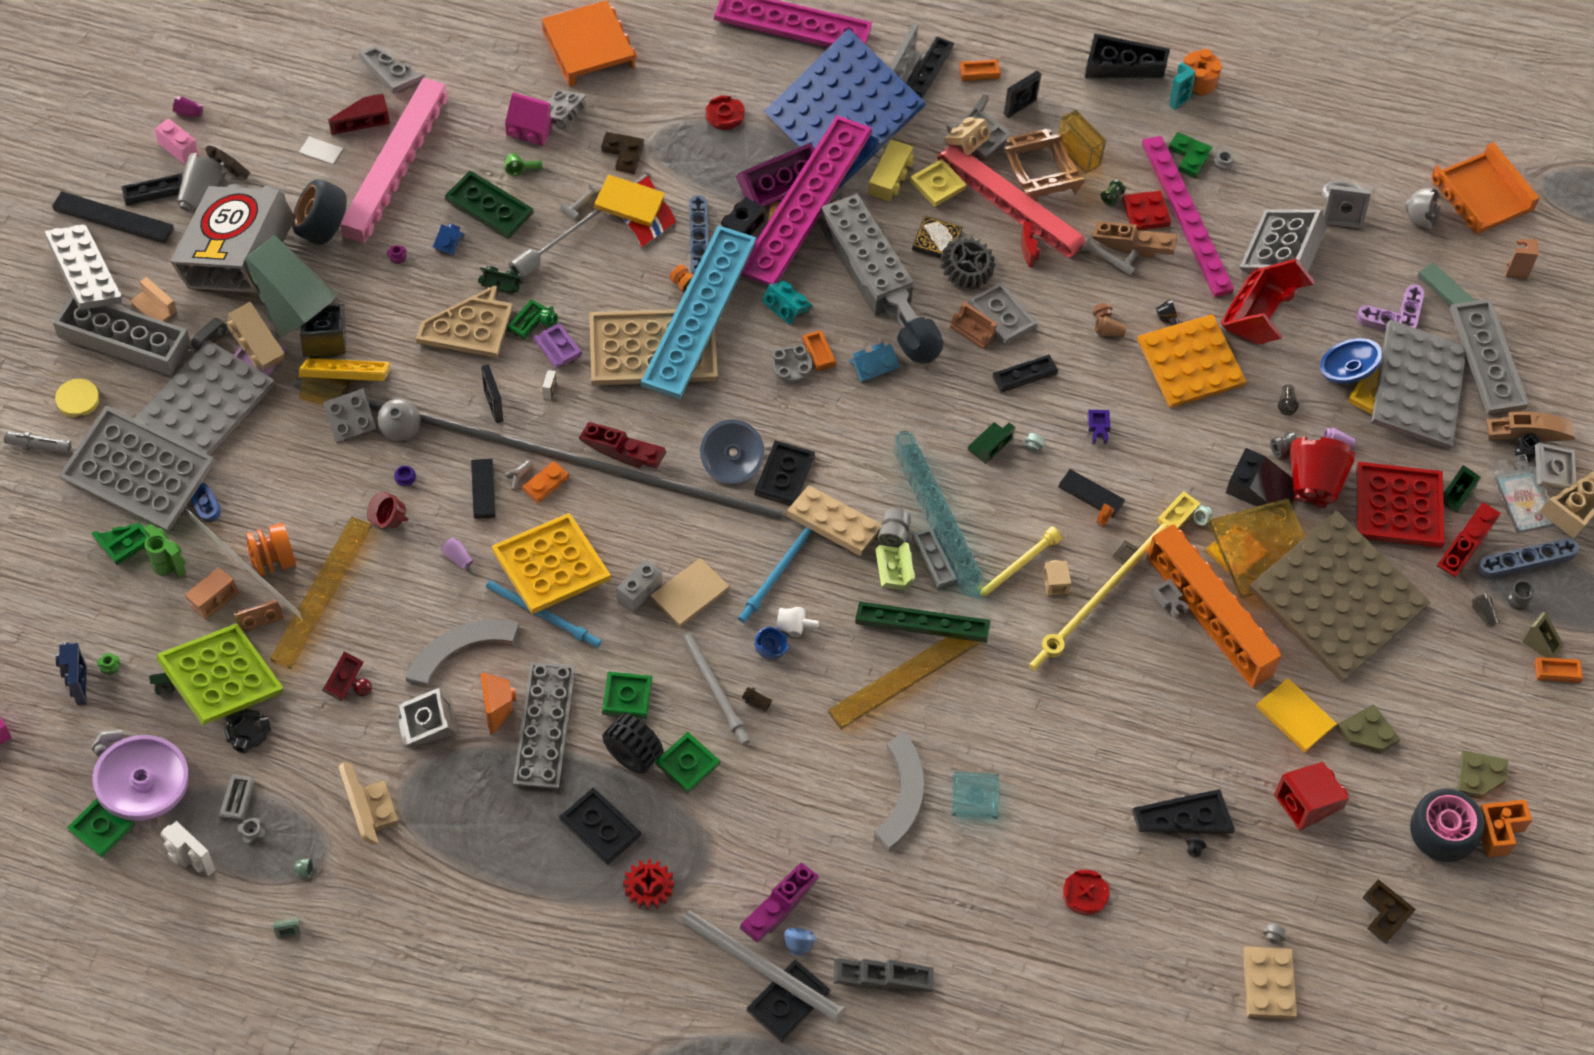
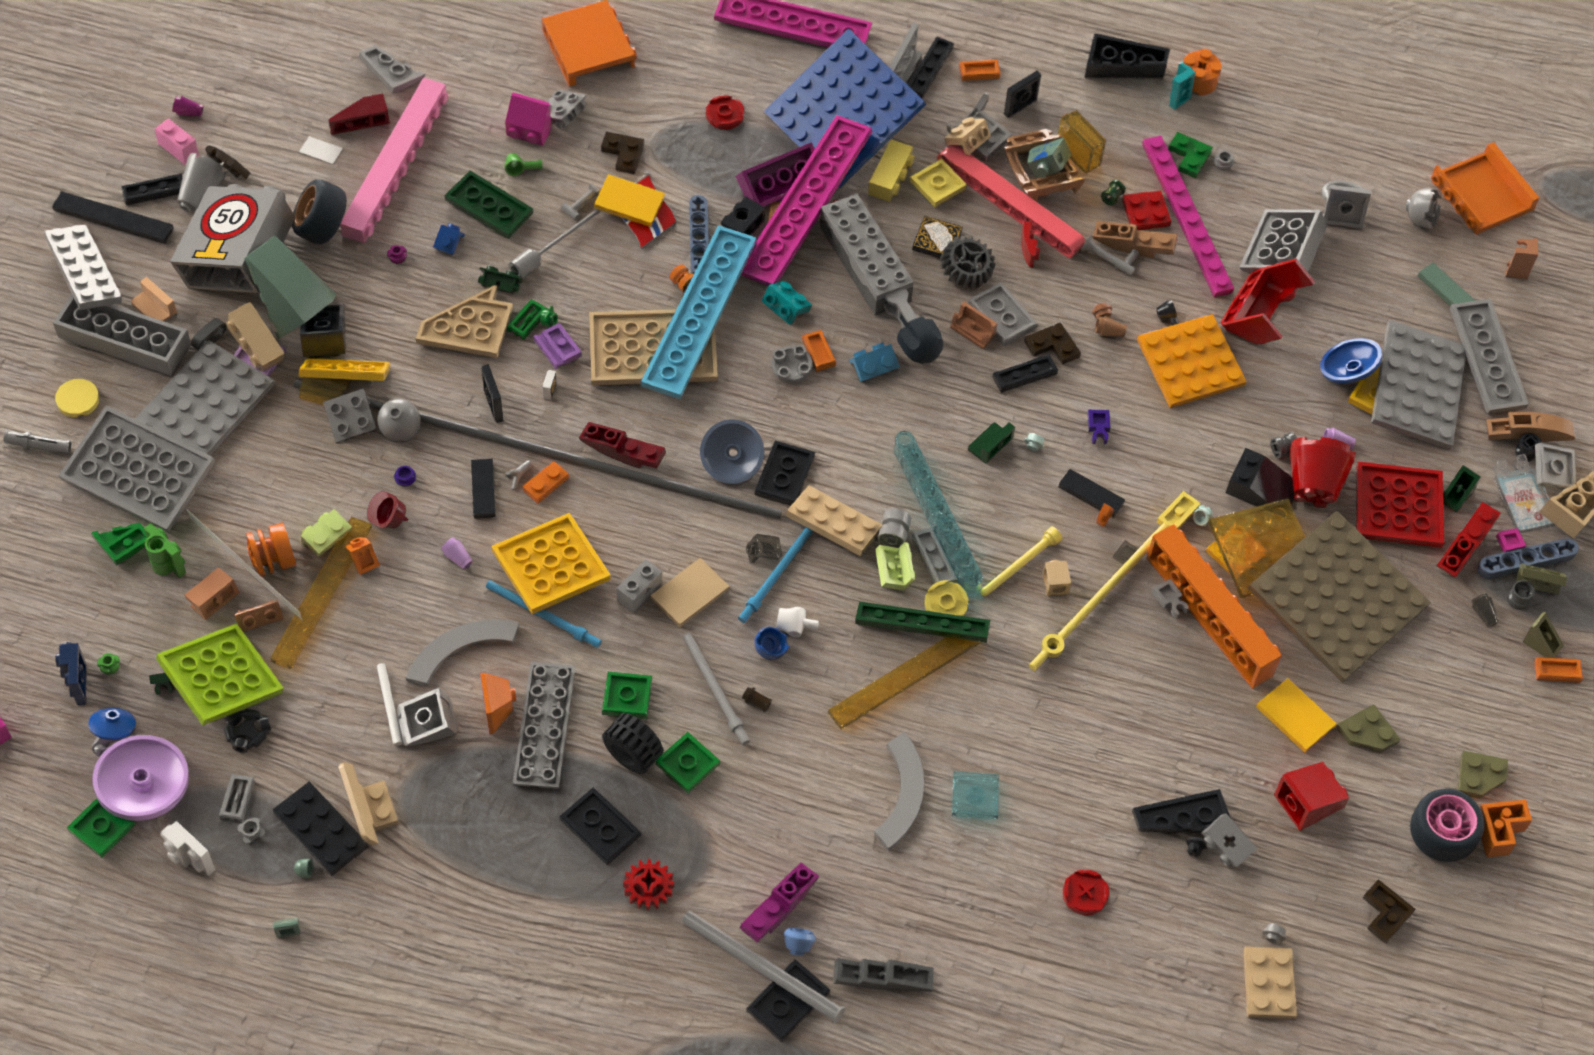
(112, 723): none -> blue dish
(206, 503): blue plate -> none
(320, 828): none -> black plate
(325, 533): none -> yellowish green bracket
(344, 677): dark red plate -> none
(362, 555): none -> orange bracket
(389, 704): none -> white bar
(763, 546): none -> clear smoke bracket
(946, 598): none -> light yellow tile
(1049, 158): none -> sand green torso
(1054, 339): none -> dark brown plate
(1225, 828): none -> light grey brick
(1288, 401): clear smoke cone -> none
(1401, 318): lavender beam -> none
(1510, 540): none -> dark pink plate
(1541, 578): none -> olive bracket

